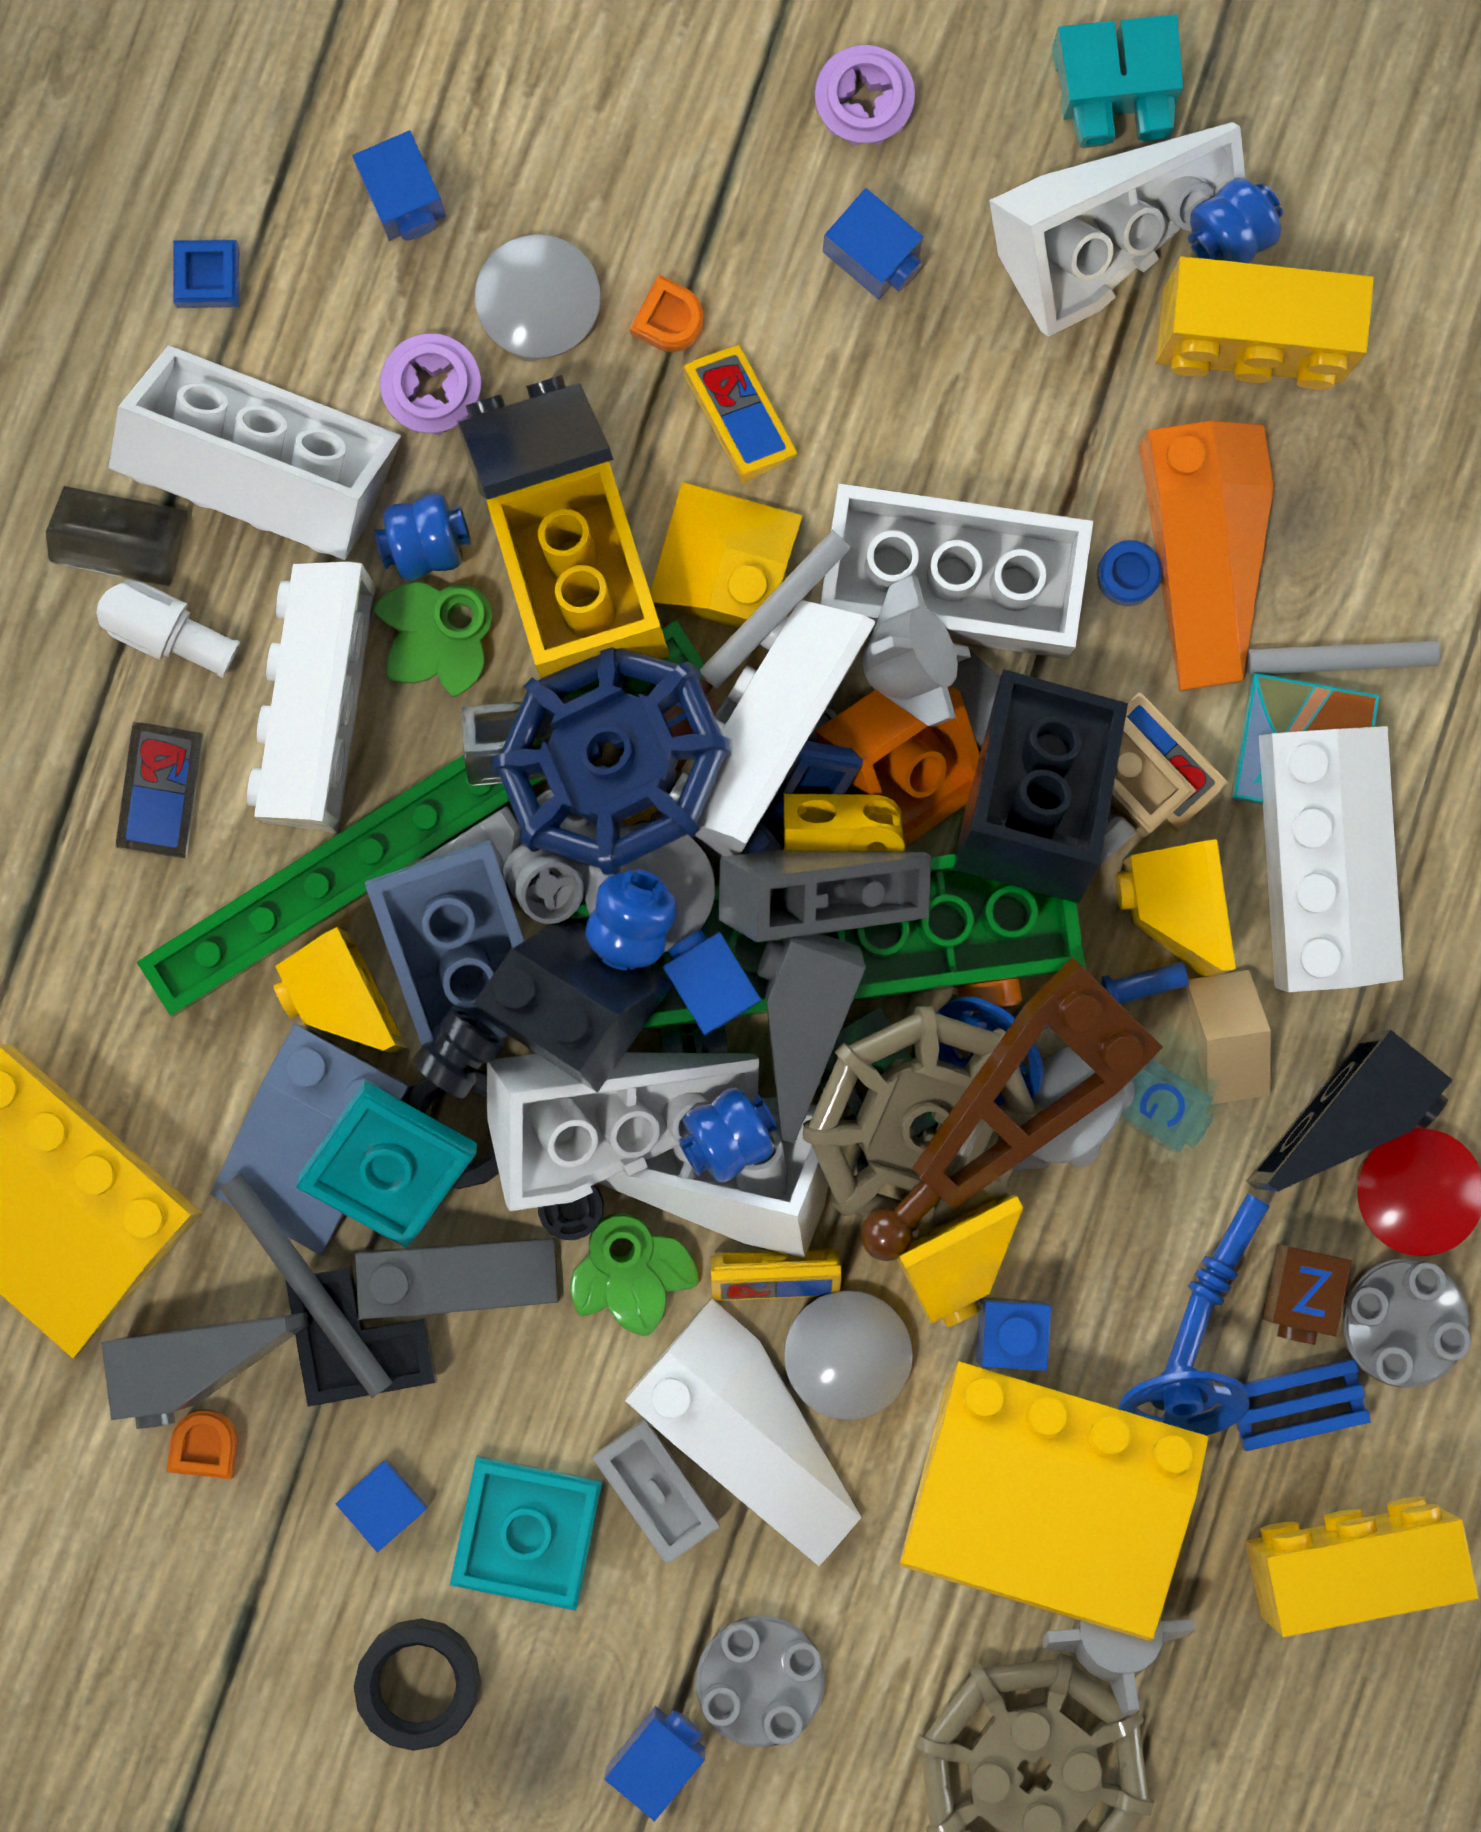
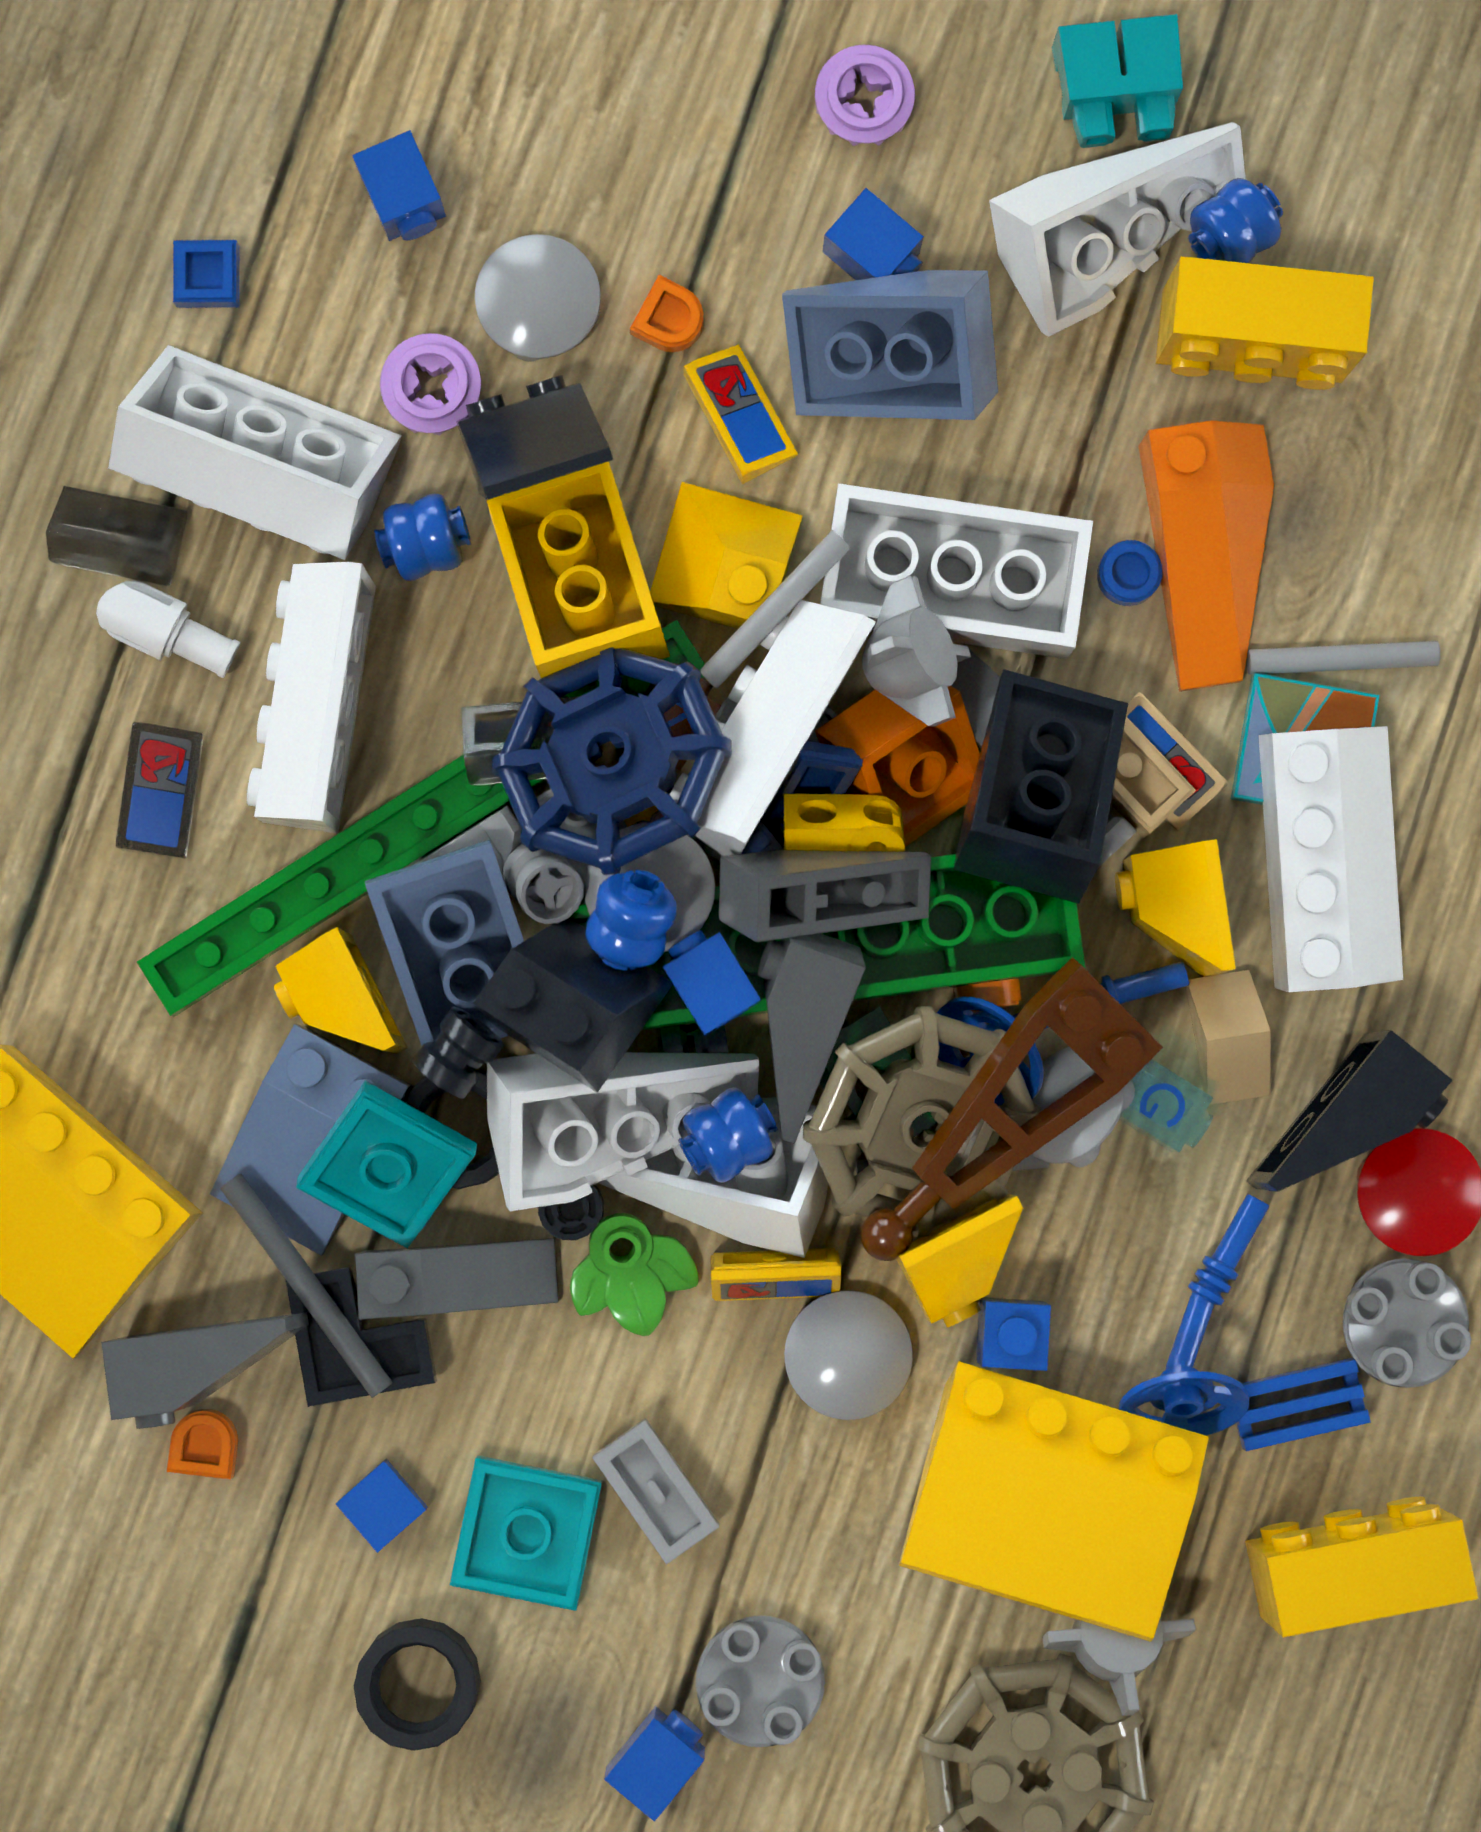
(428, 641): bright green plate -> none
(739, 1423): white wedge -> none
(893, 346): none -> sand blue slope
(1306, 1293): reddish brown brick -> none

